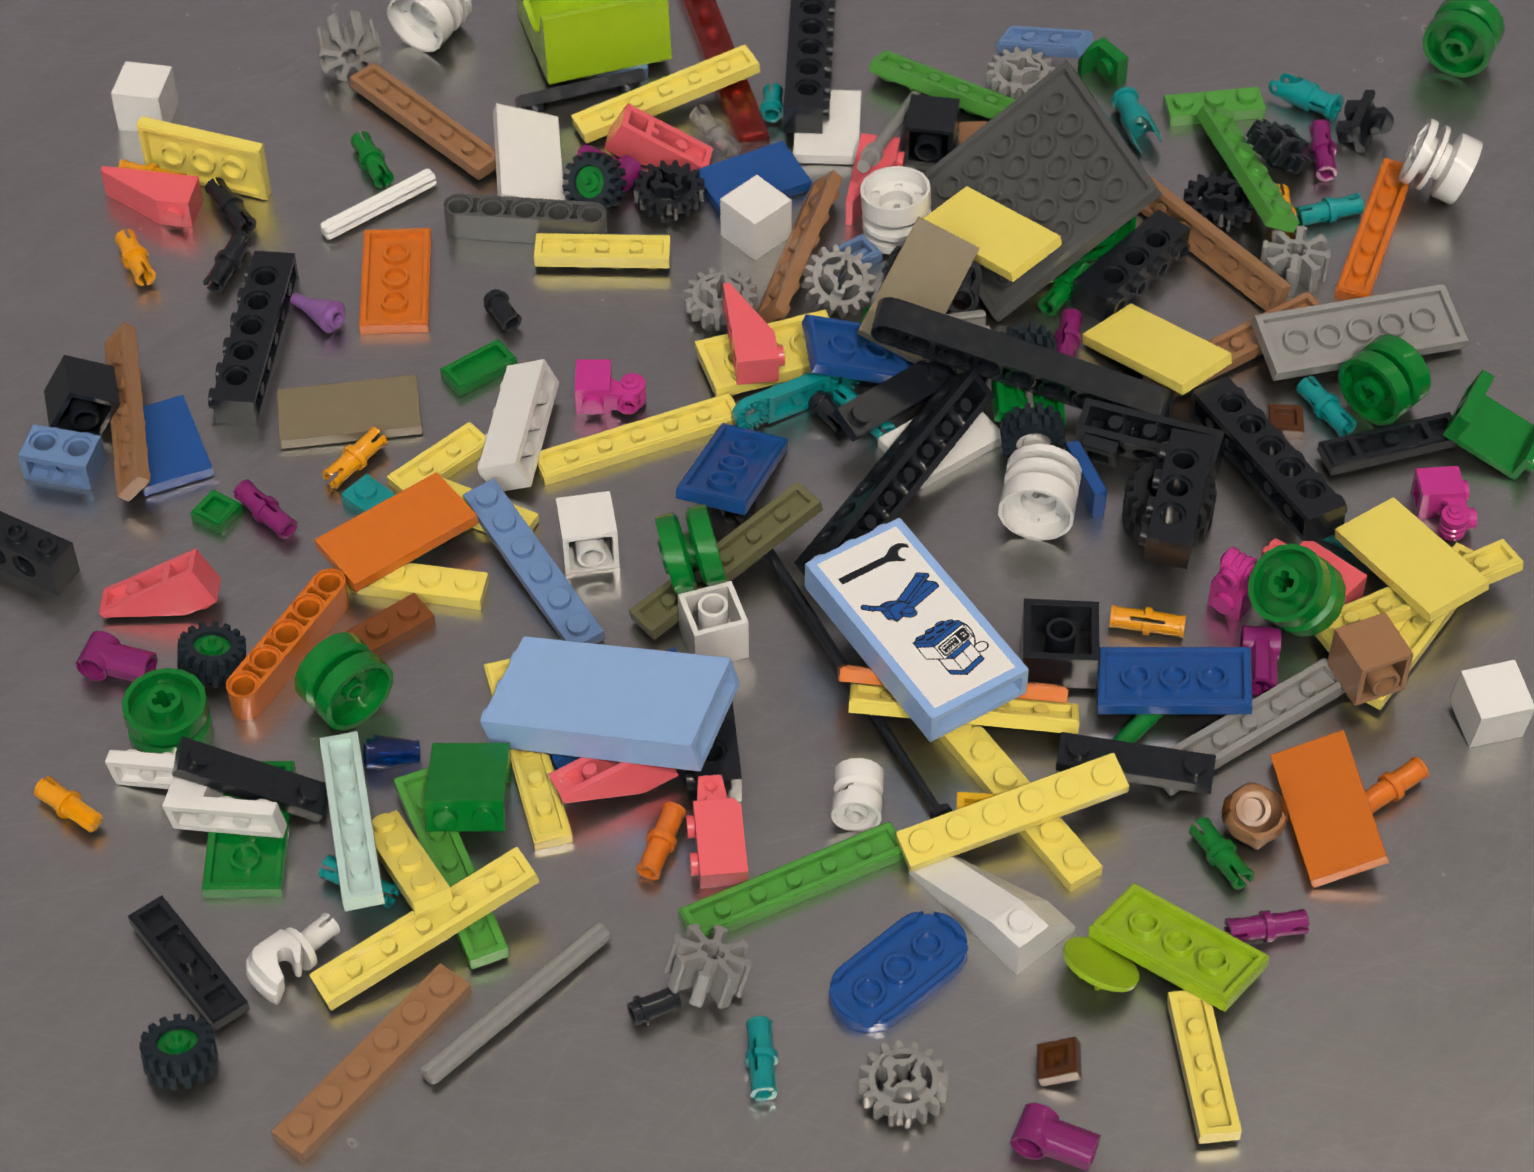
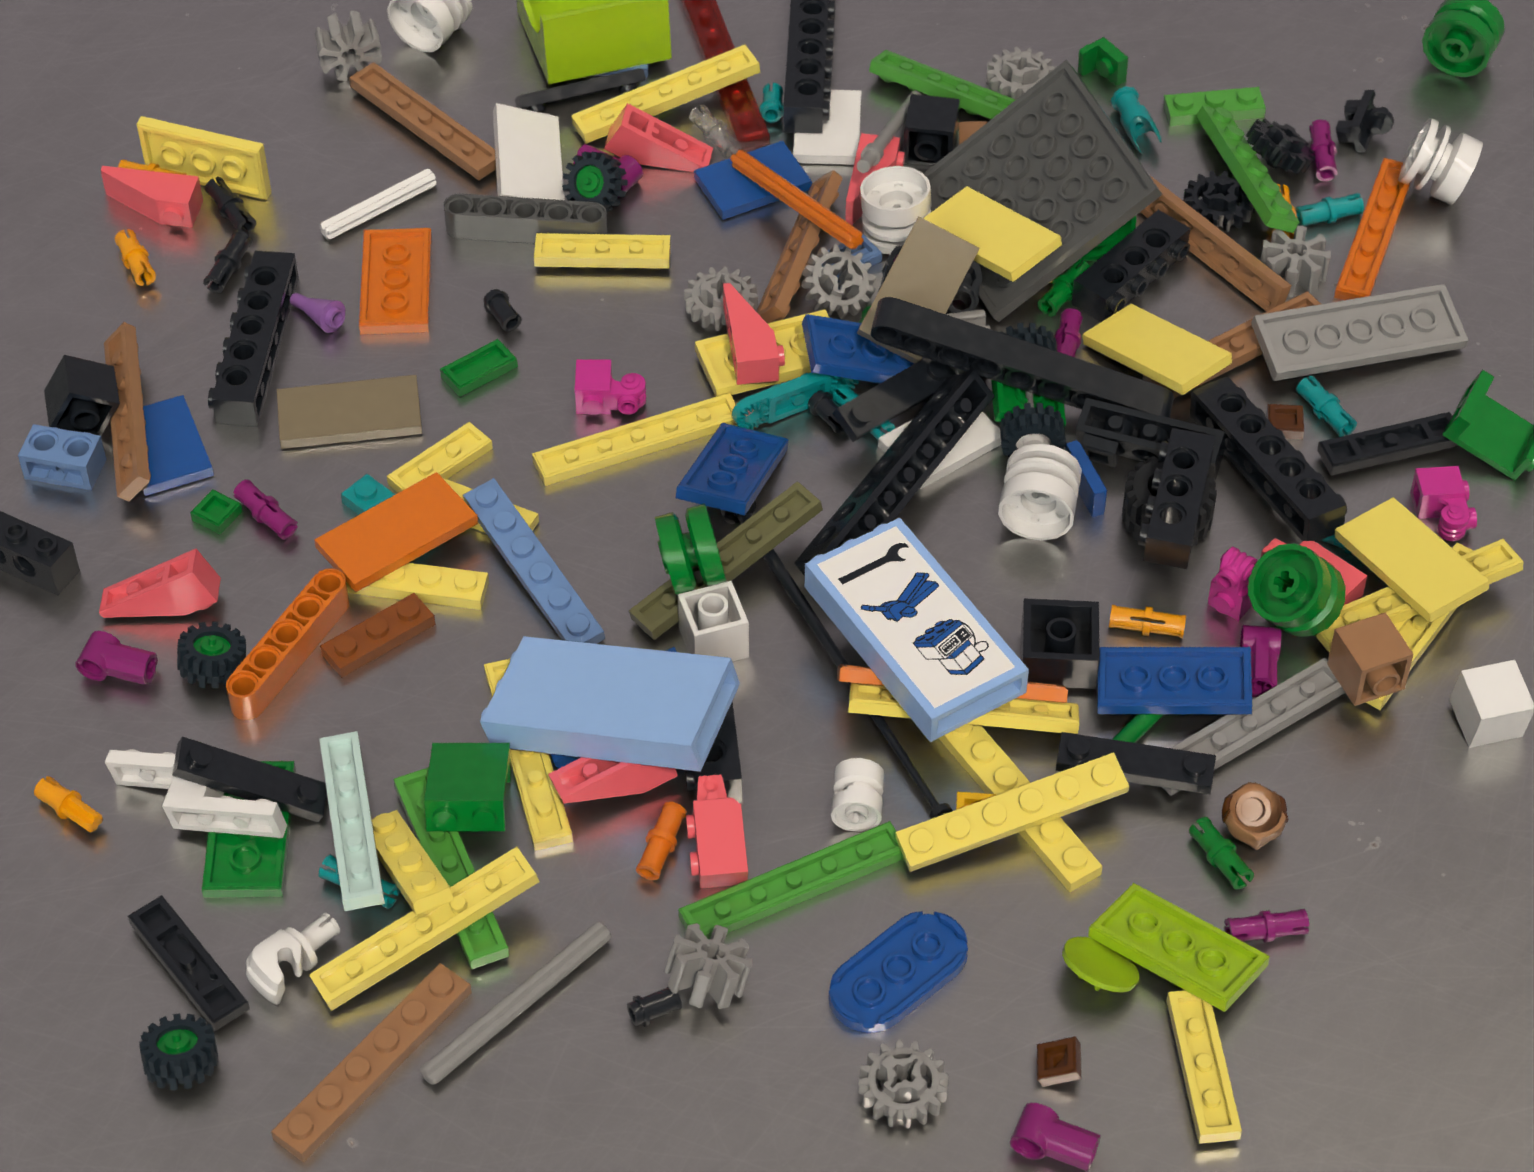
(145, 92): white head -> none
(164, 708): green wheel -> none
(343, 681): green wheel -> none
(354, 457): light orange pin -> none
(372, 159): green pin -> none
(389, 752): clear blue cone -> none
(518, 425): white brick -> none
(587, 532): white head -> none
(669, 190): black gear -> none
(756, 217): white head -> none
(761, 1058): teal pin -> none
(797, 199): none -> orange axle
(1000, 914): white wedge -> none
(1050, 41): medium blue tile -> none
(1307, 96): teal piece -> none
(1329, 809): orange tile -> none
(1384, 379): green wheel -> none
(1393, 785): orange pin -> none

